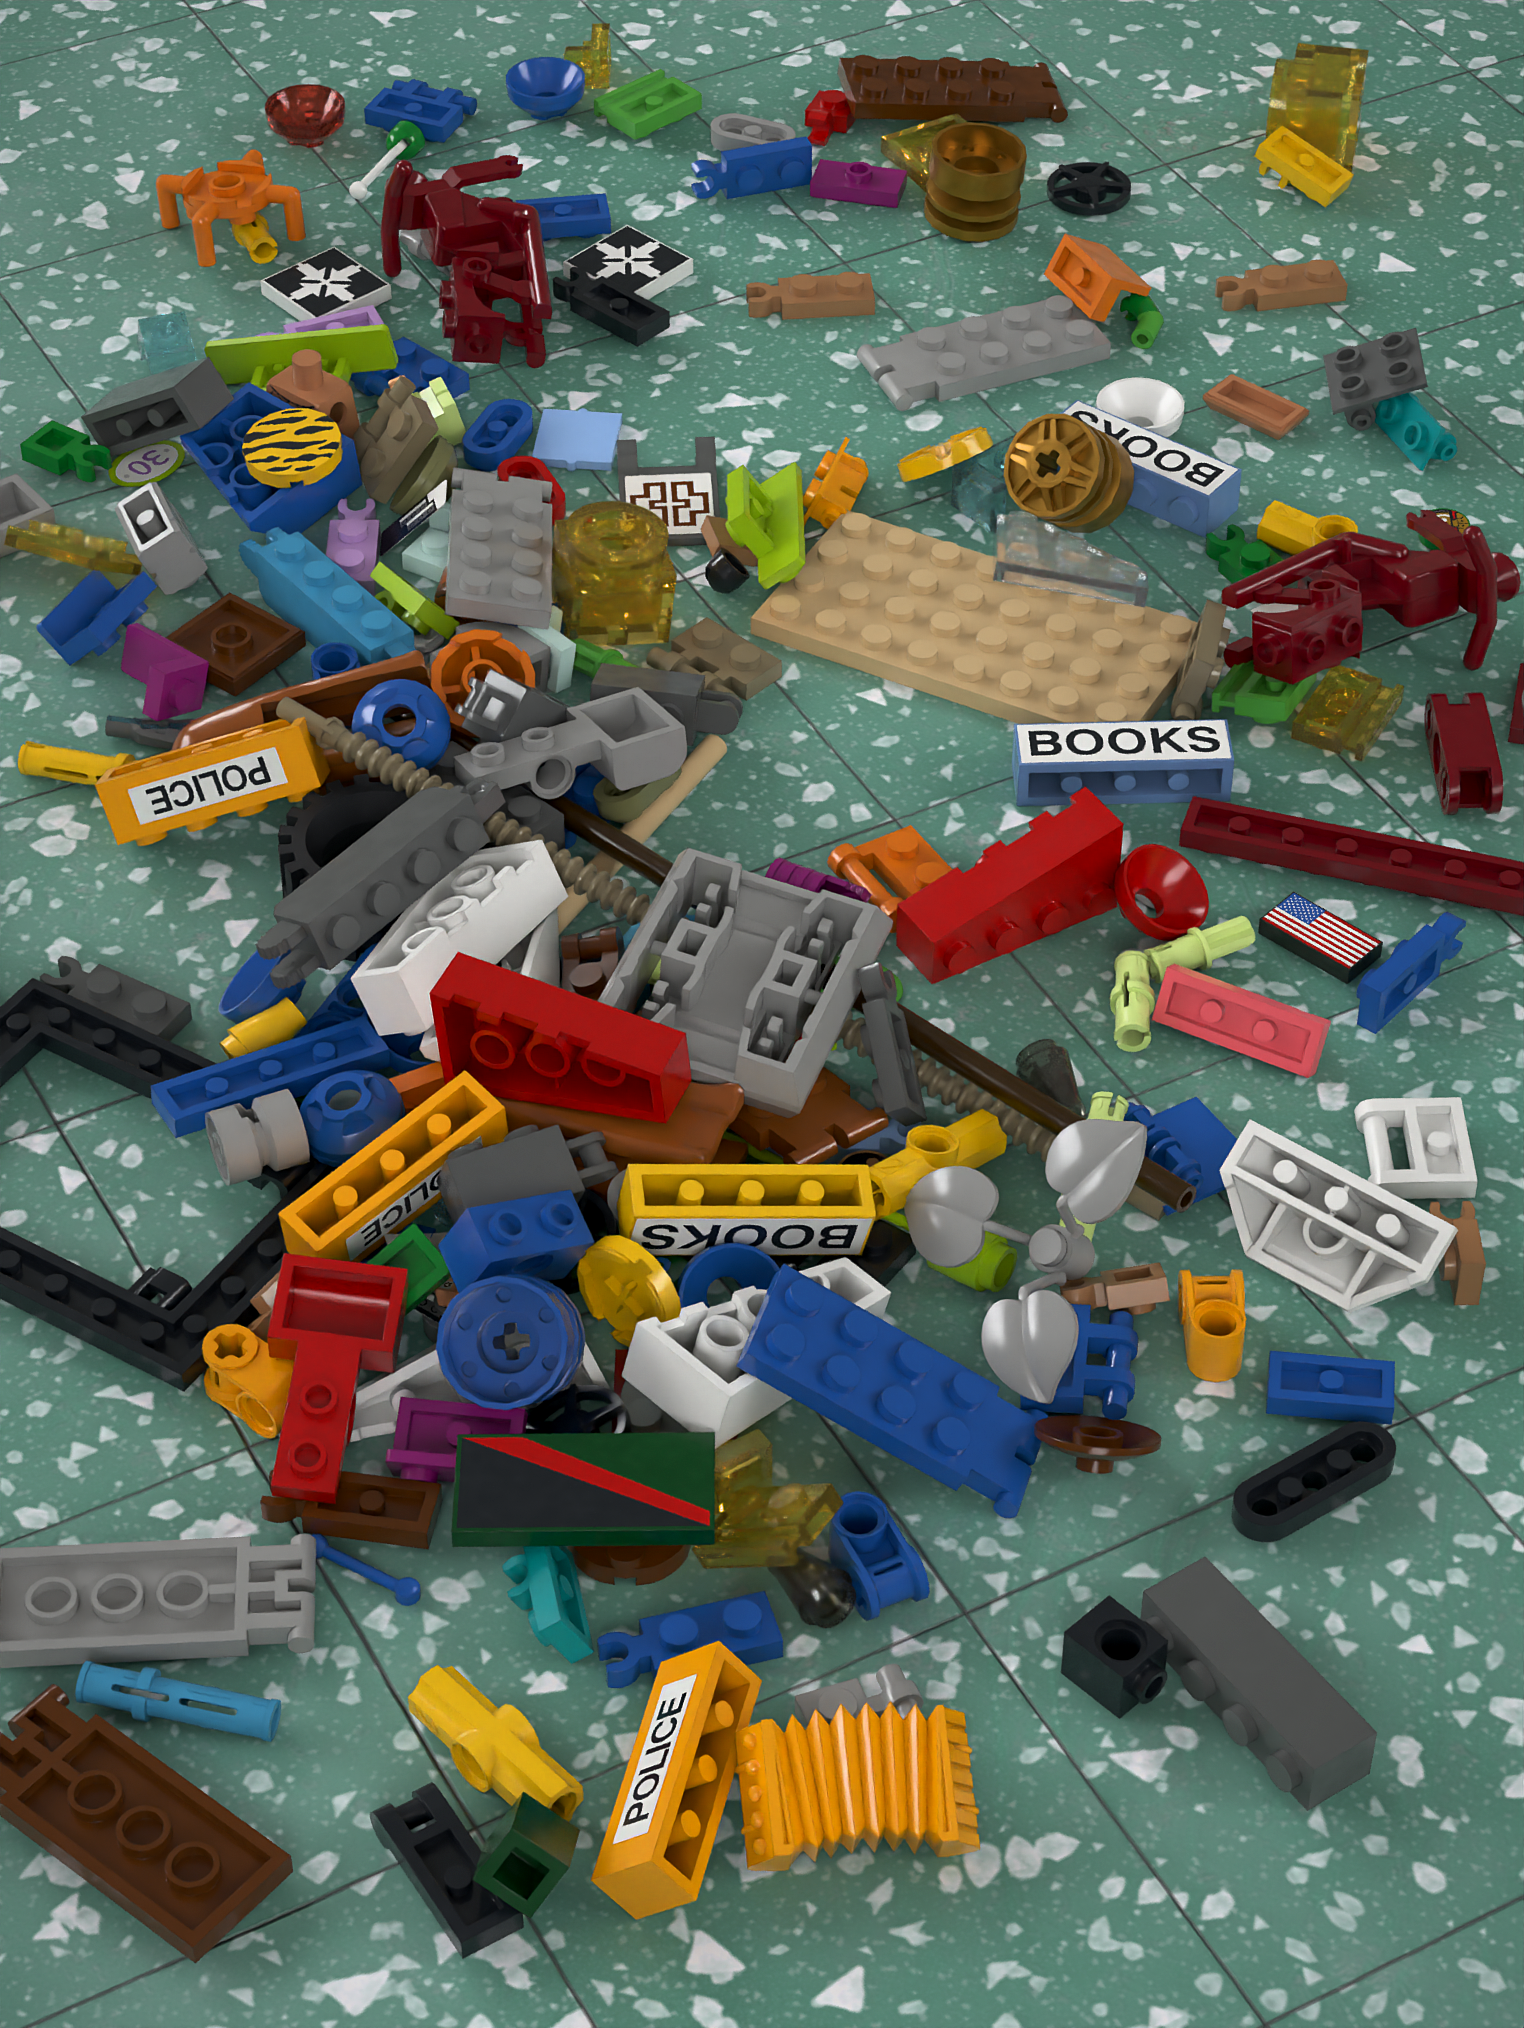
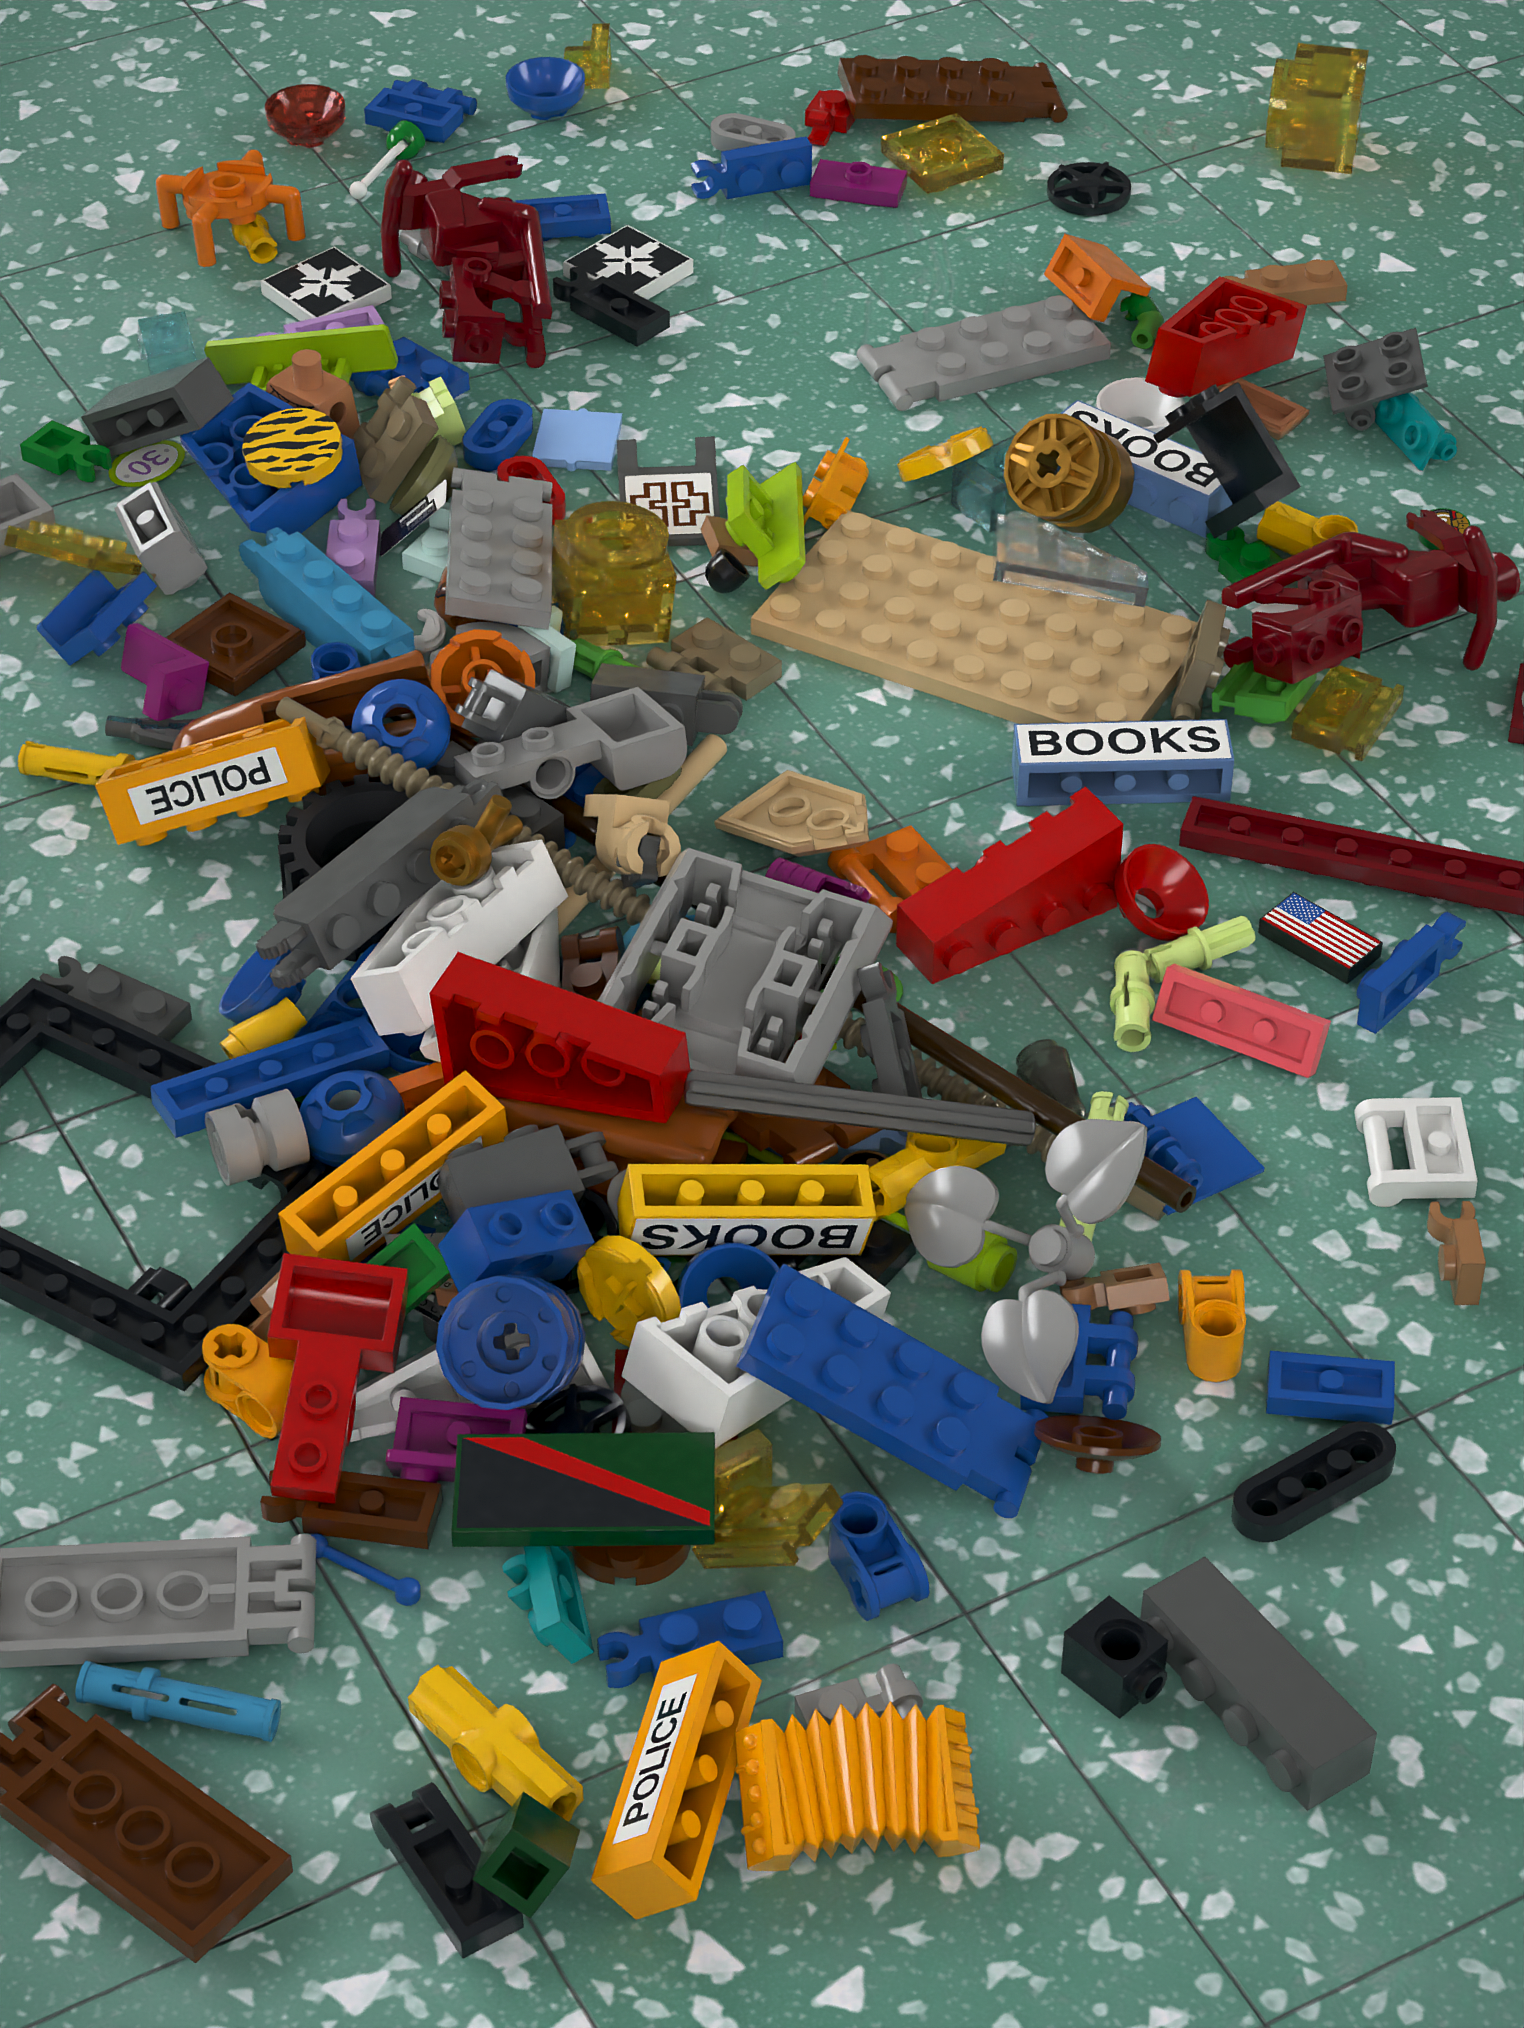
(411, 604): lime plate -> none
(465, 851): none -> pearl gold piece
(633, 836): none -> tan plate
(648, 104): bright green plate -> none
(800, 816): none -> tan tile
(813, 296): medium nougat plate -> none
(817, 1589): clear smoke cone -> none
(859, 1108): none -> dark grey axle
(975, 181): pearl gold wheel -> none
(1223, 337): none -> red wedge
(1237, 452): none -> black panel
(1302, 166): yellow plate -> none
(1327, 1223): white wedge -> none
(1463, 753): dark red piece -> none

